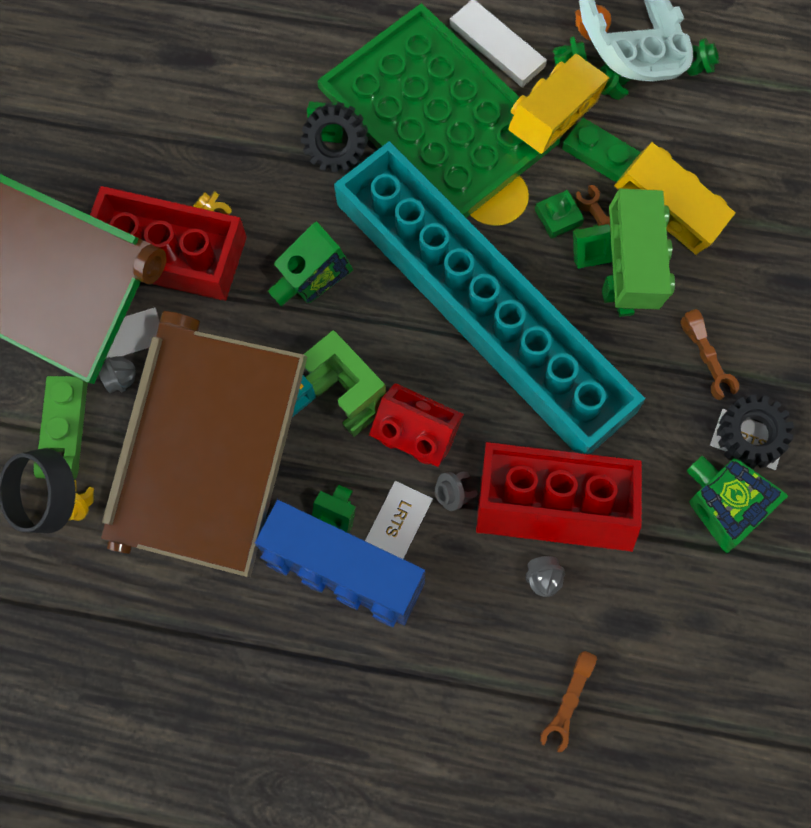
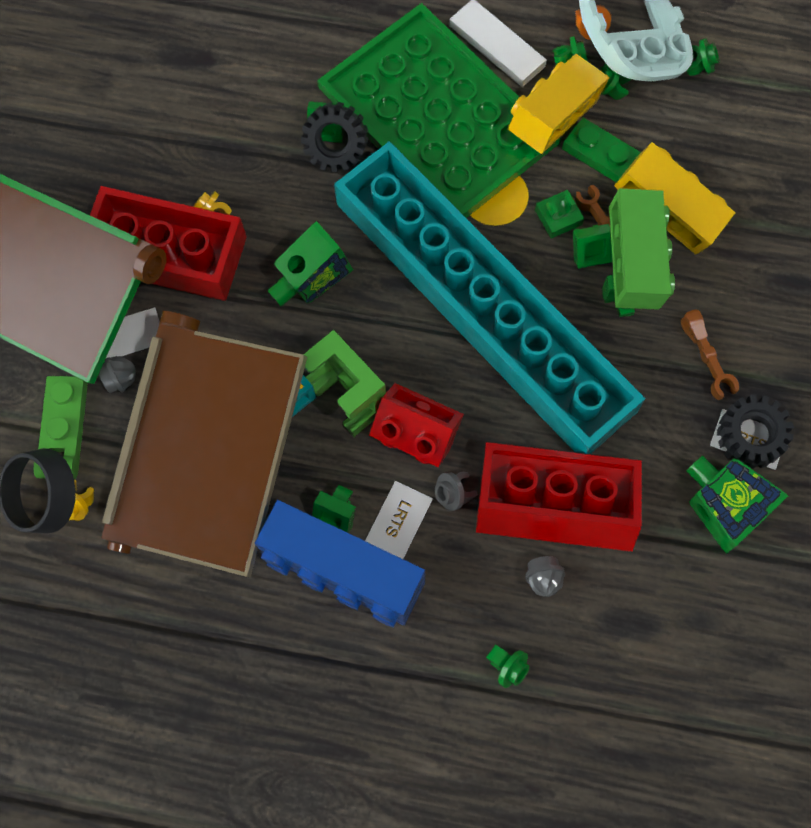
(512, 668): none -> green plate
(561, 722): dark orange piece -> none

